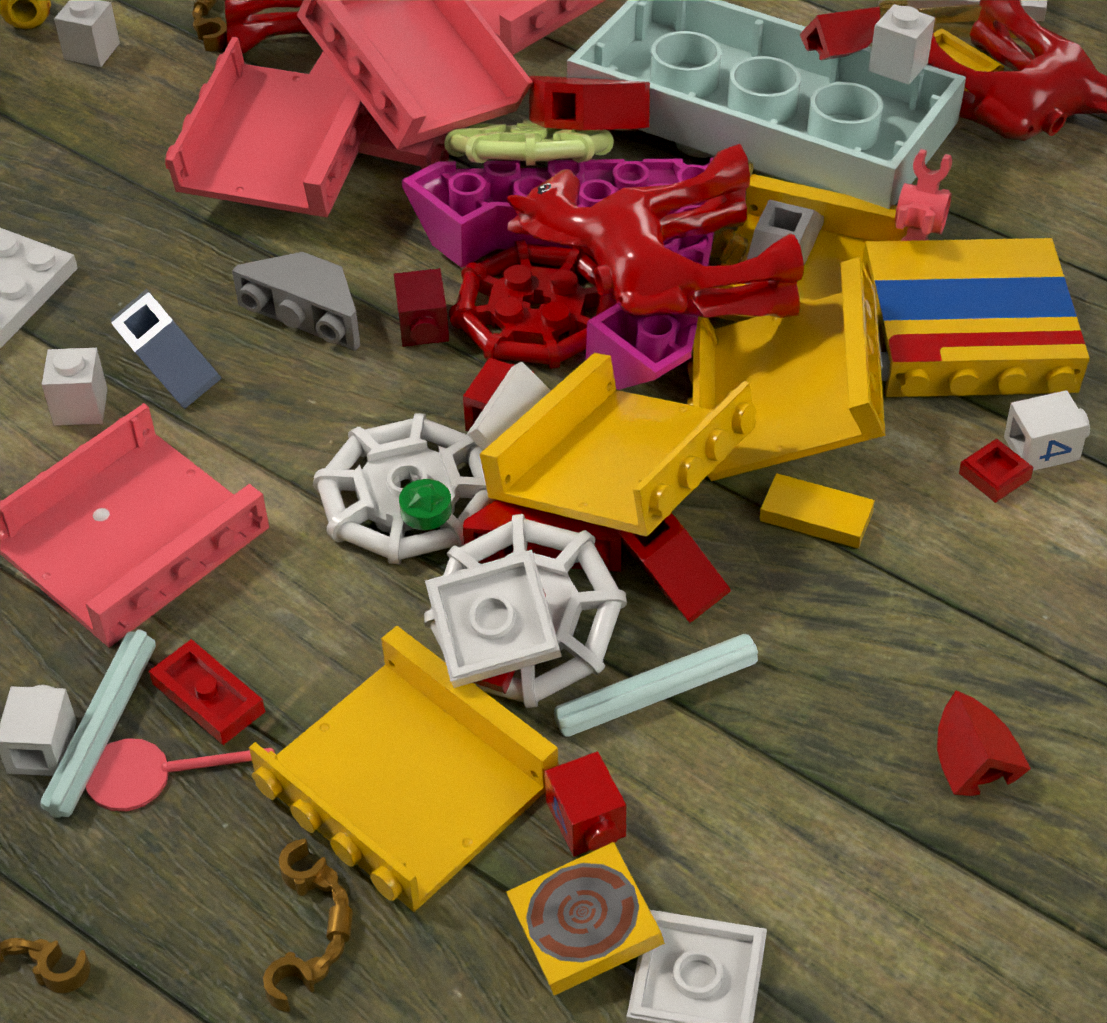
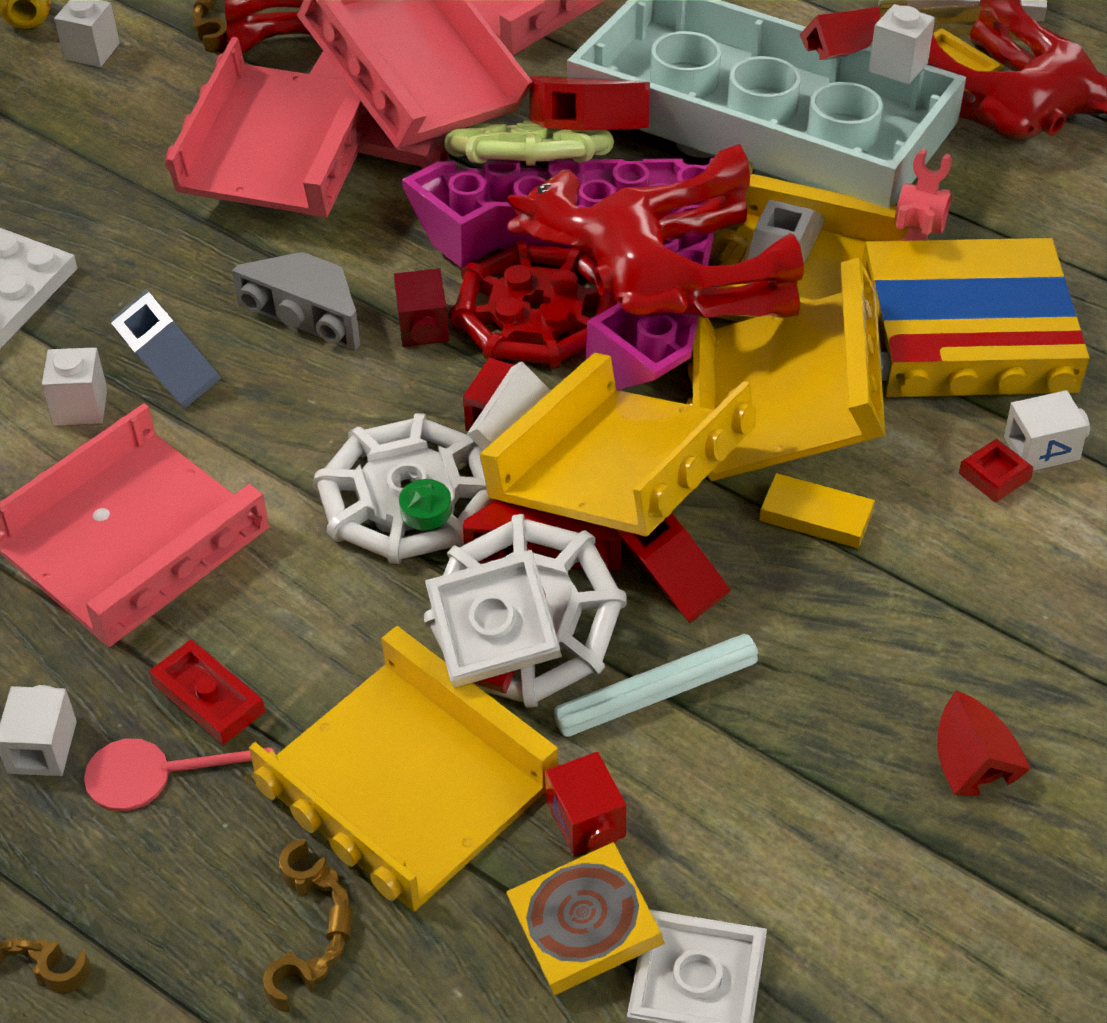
(97, 724): light aqua axle -> none

